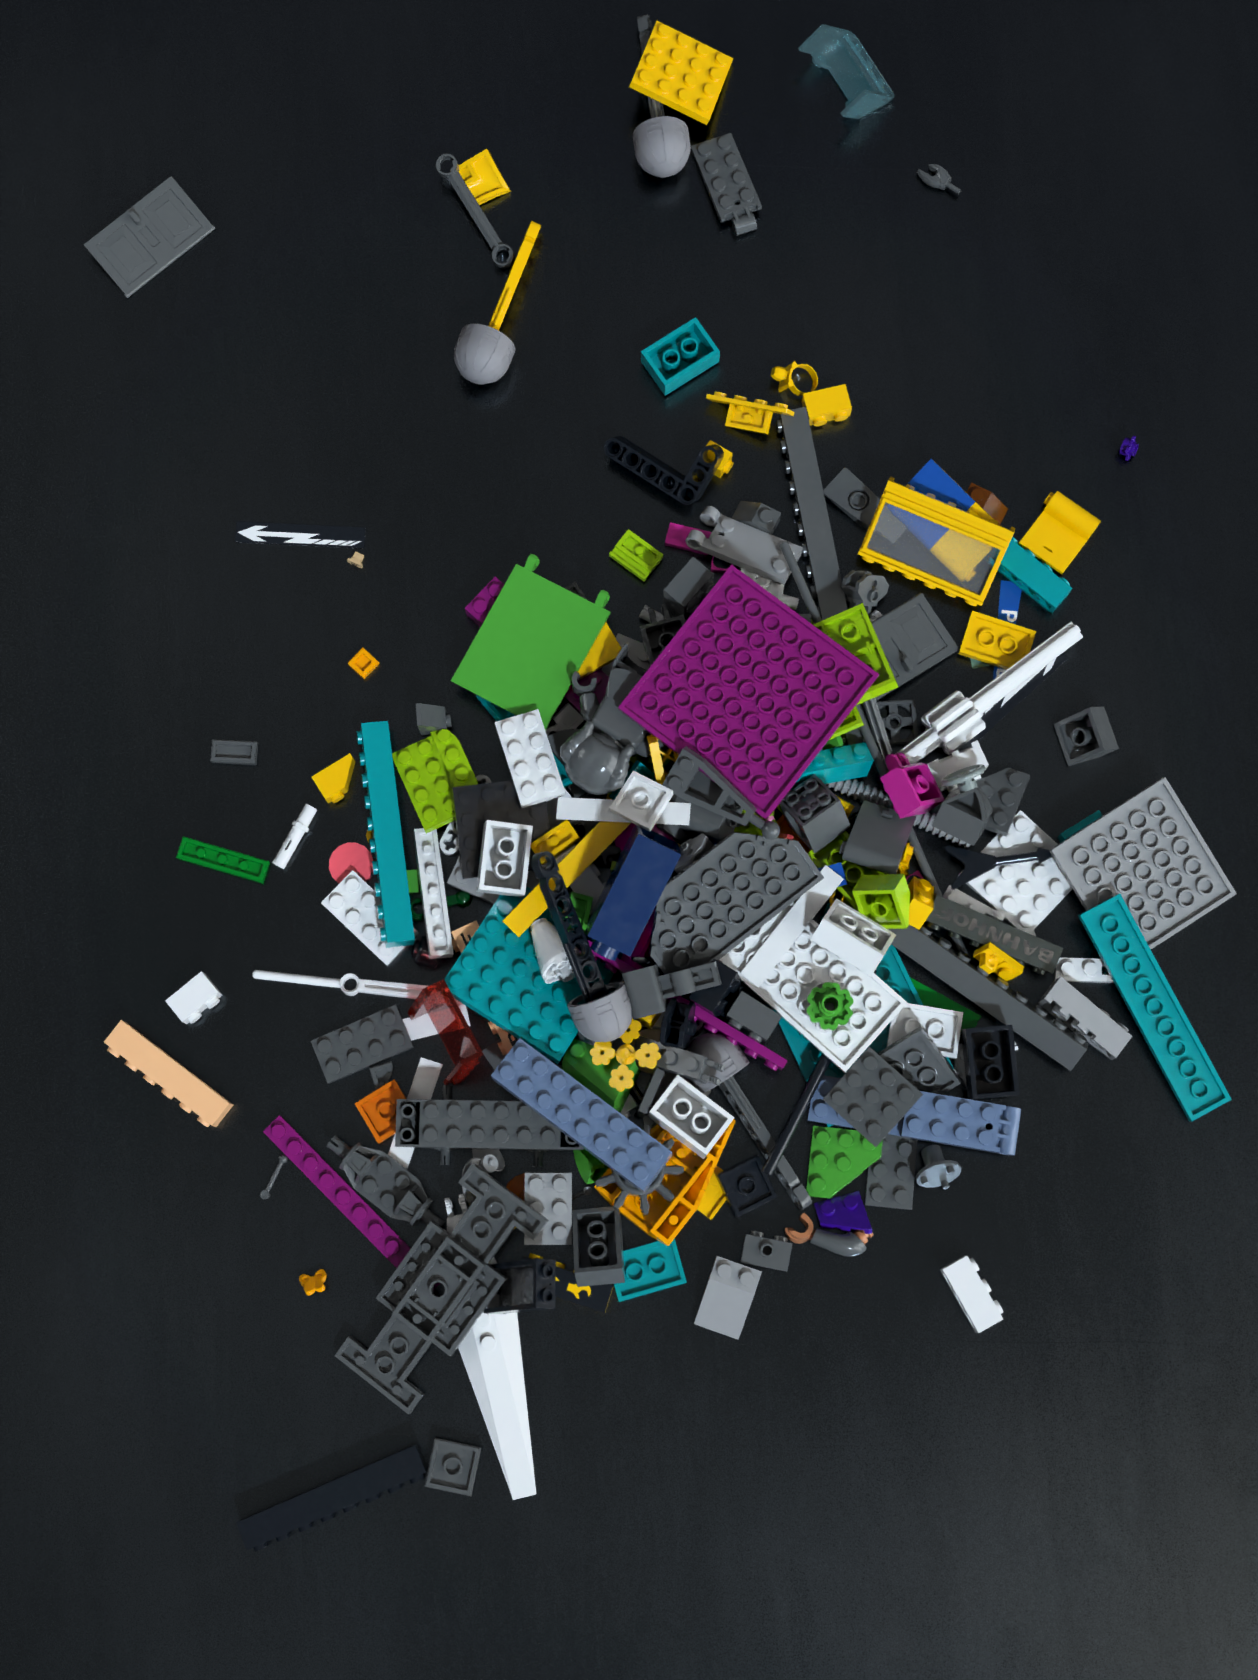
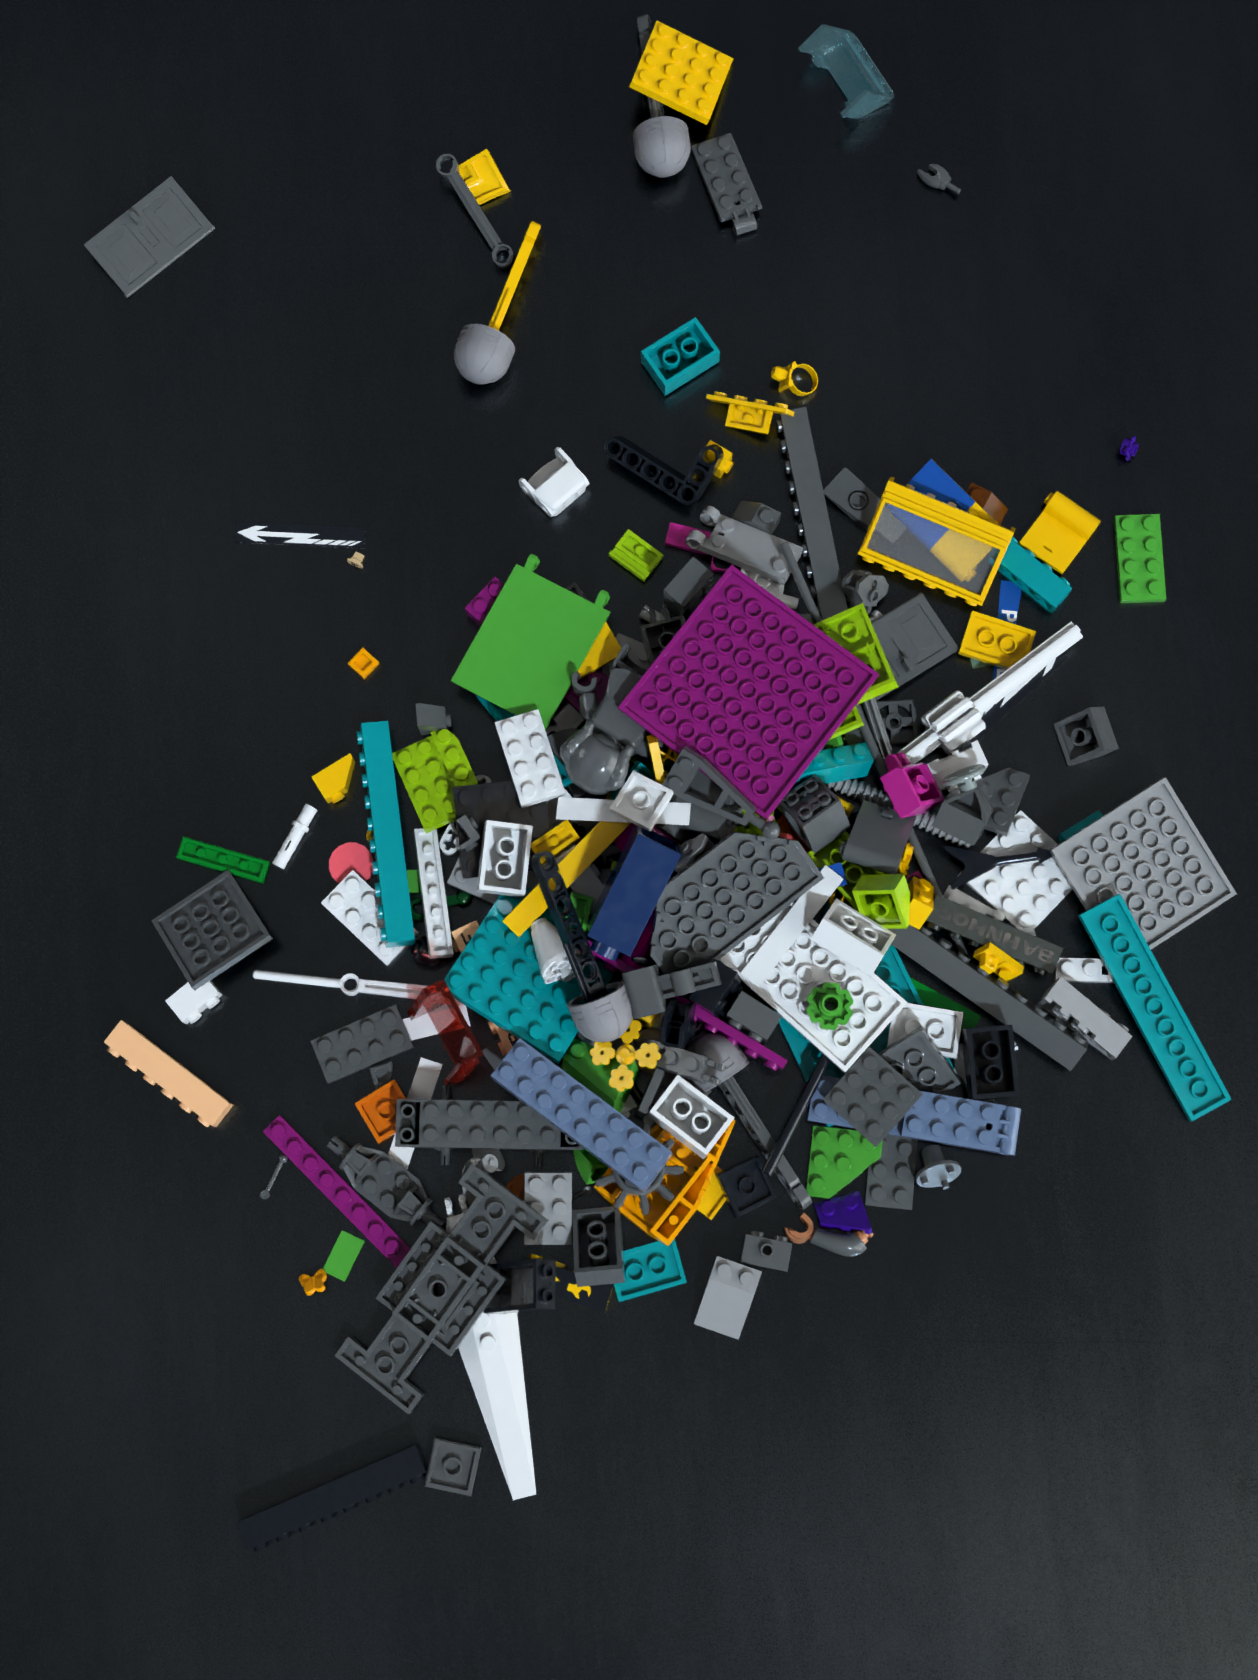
(211, 930): none -> dark grey plate
(234, 752): dark grey tile -> none
(343, 1255): none -> bright green sticker
(468, 826): none -> dark grey bracket
(555, 484): none -> white piece
(827, 405): yellow brick -> none
(972, 1293): white brick -> none
(1139, 558): none -> bright green plate

